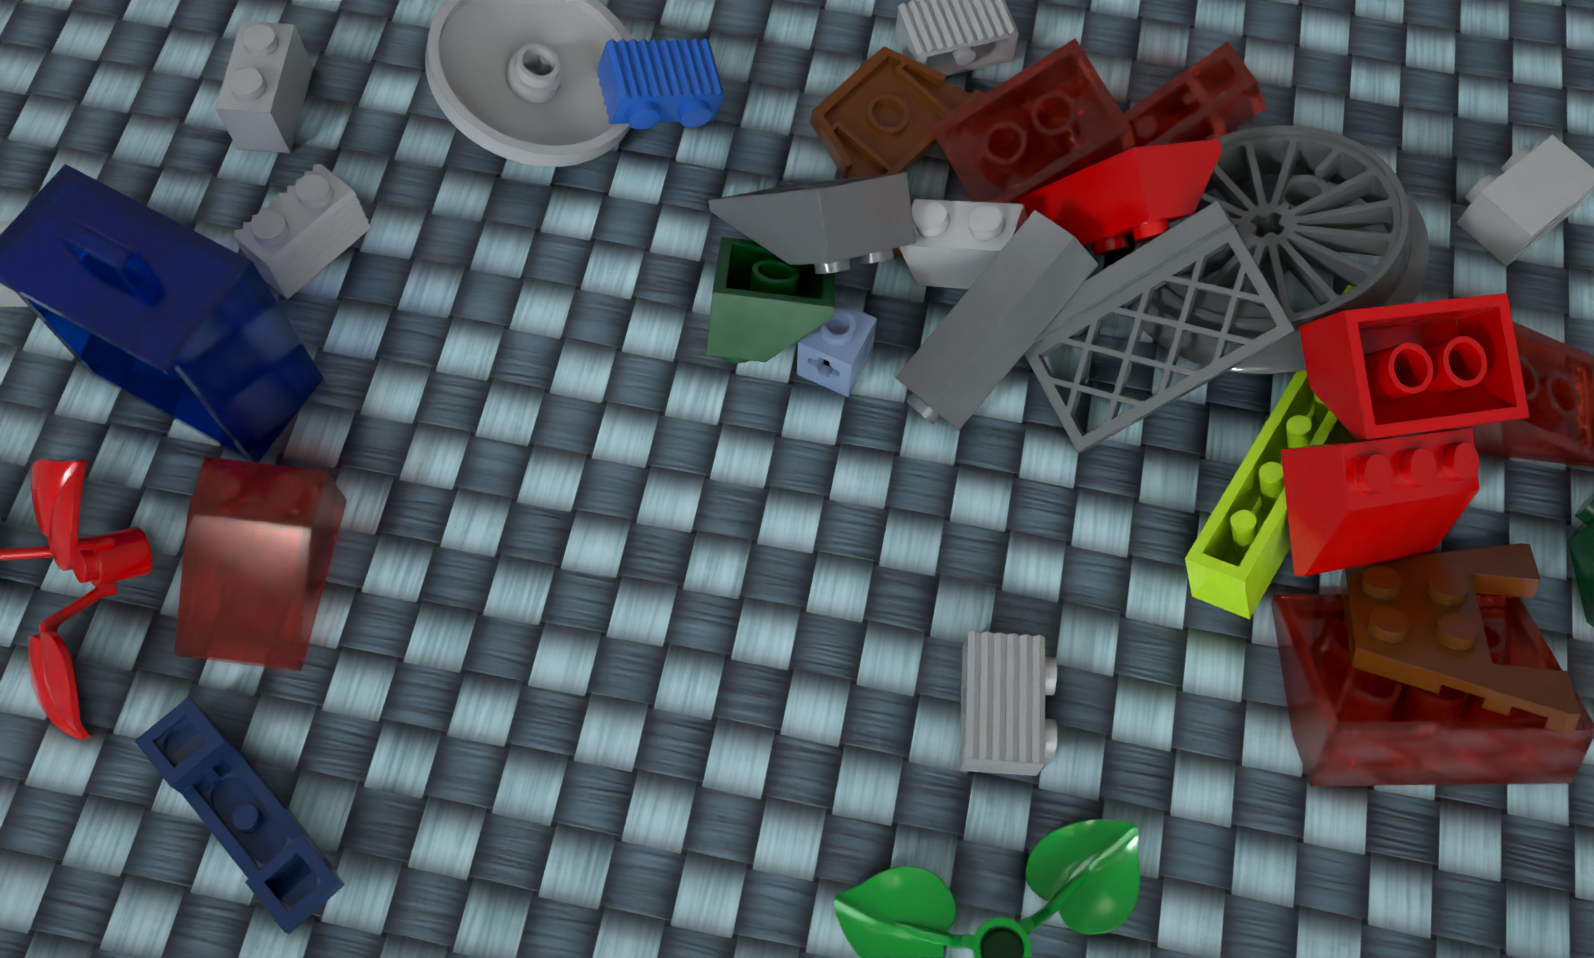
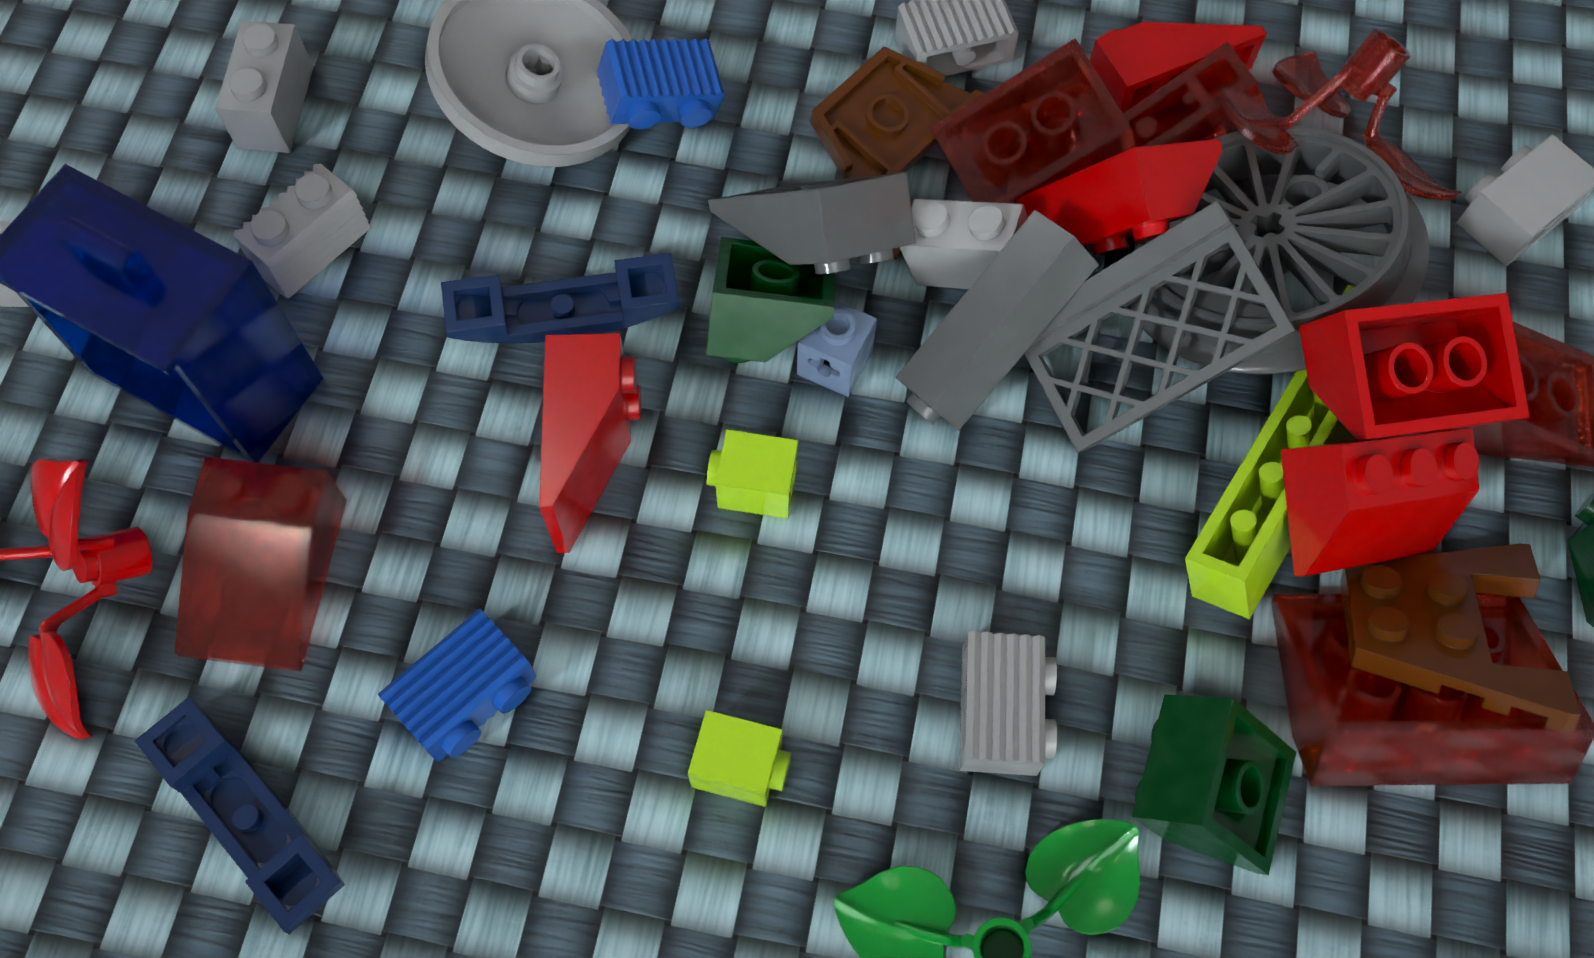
(460, 687): none -> blue brick
(585, 427): none -> red slope
(590, 304): none -> dark blue slope
(738, 759): none -> lime brick
(754, 473): none -> lime brick
(1151, 54): none -> red slope
(1215, 781): none -> dark green slope
(1362, 75): none -> clear red plant

